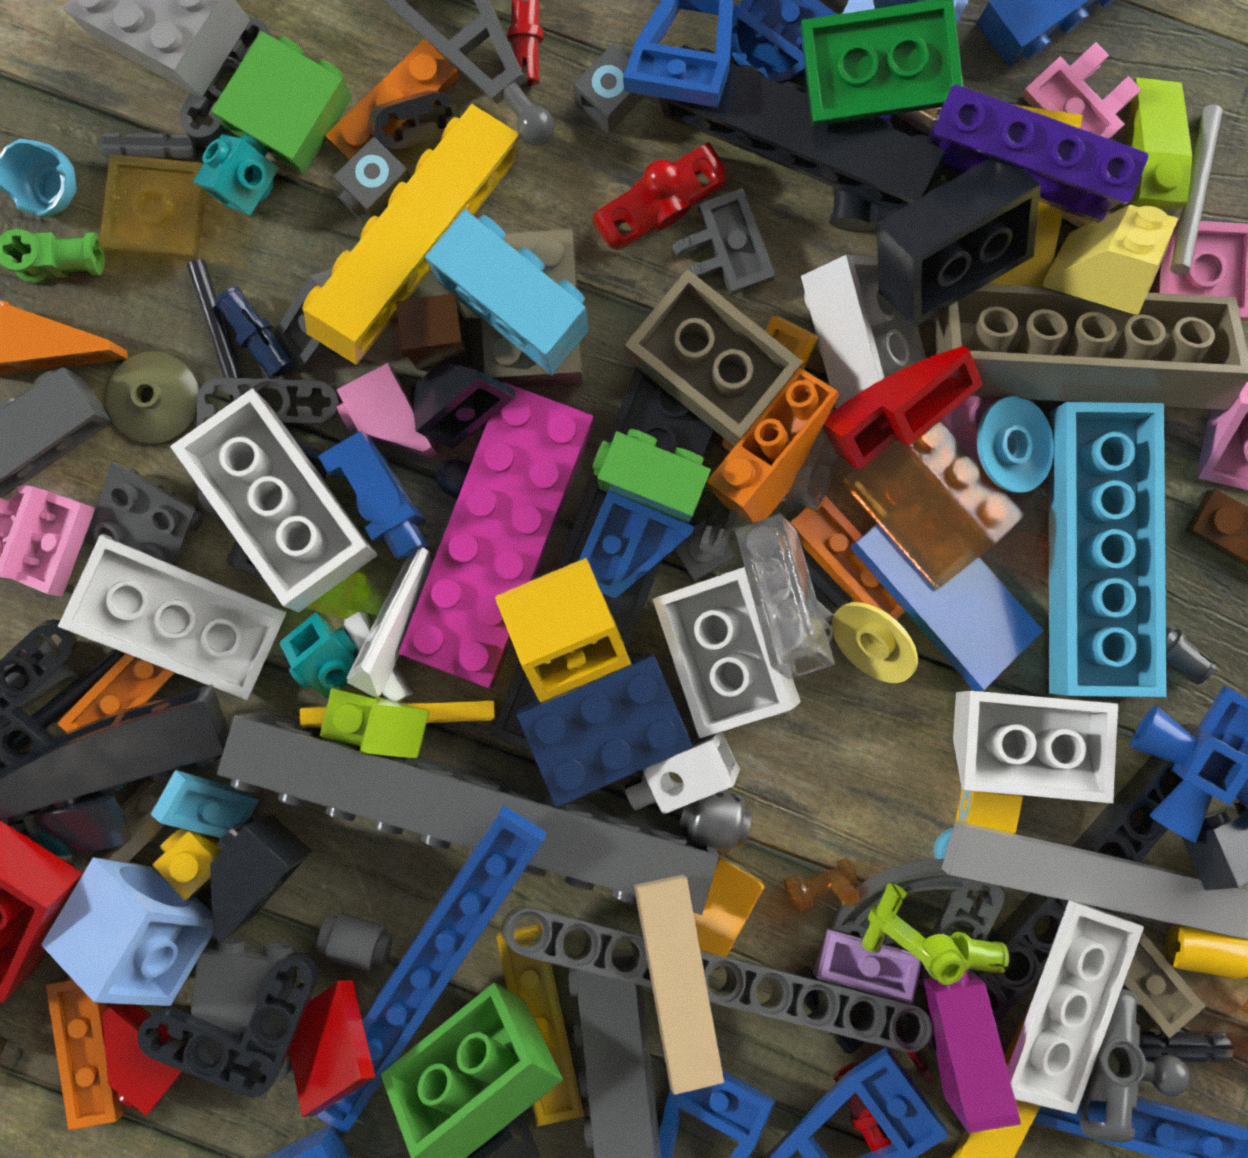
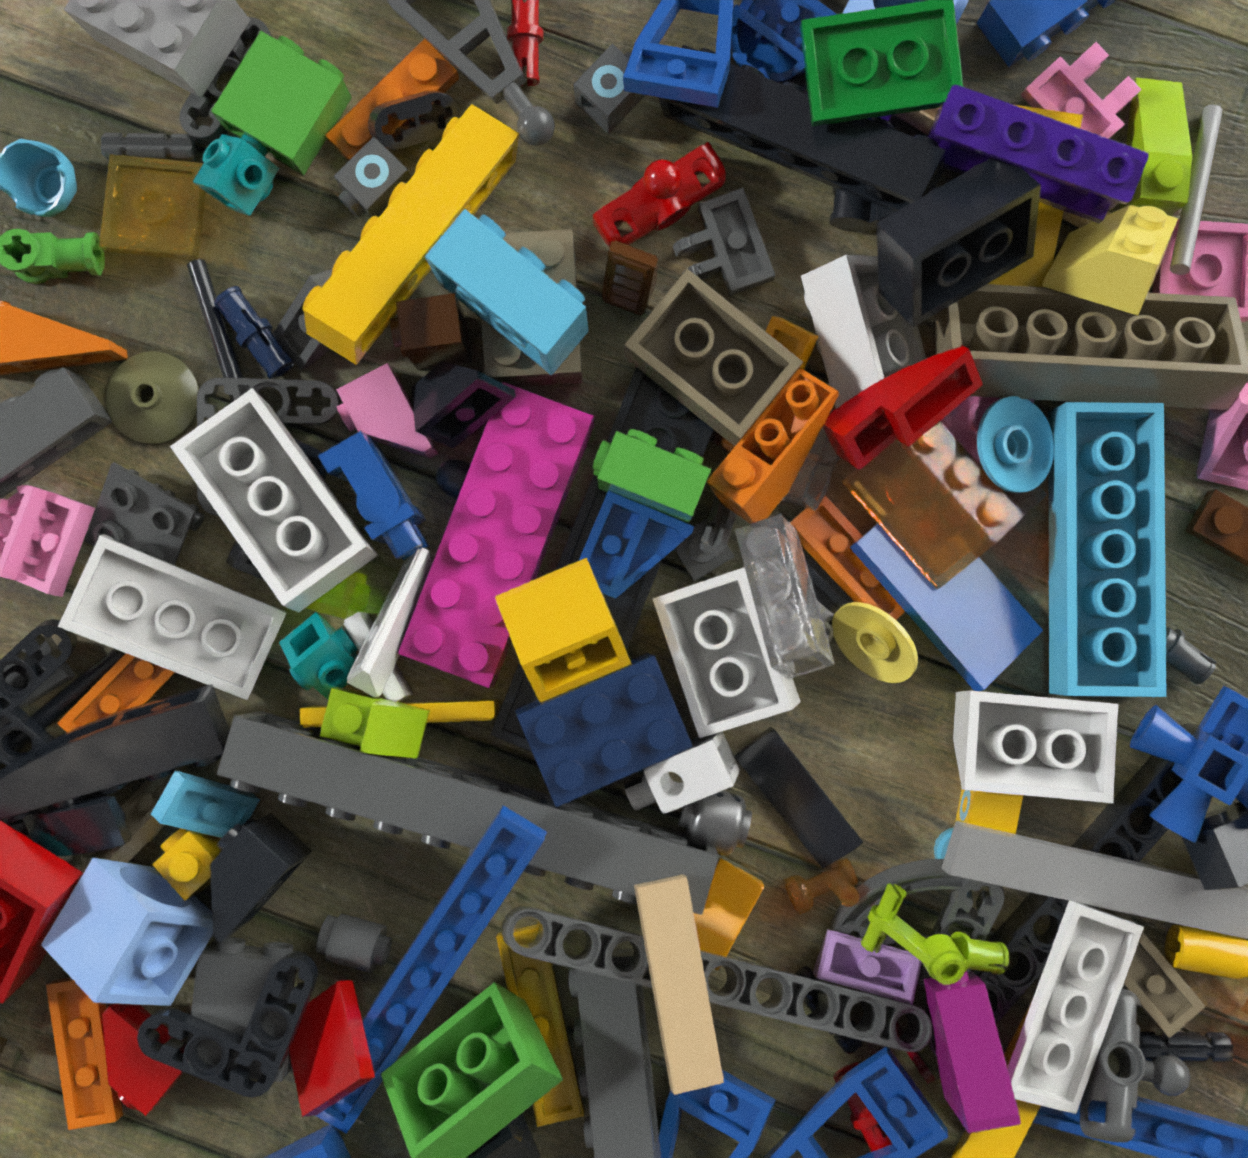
(629, 278): none -> reddish brown slope
(798, 798): none -> black slope

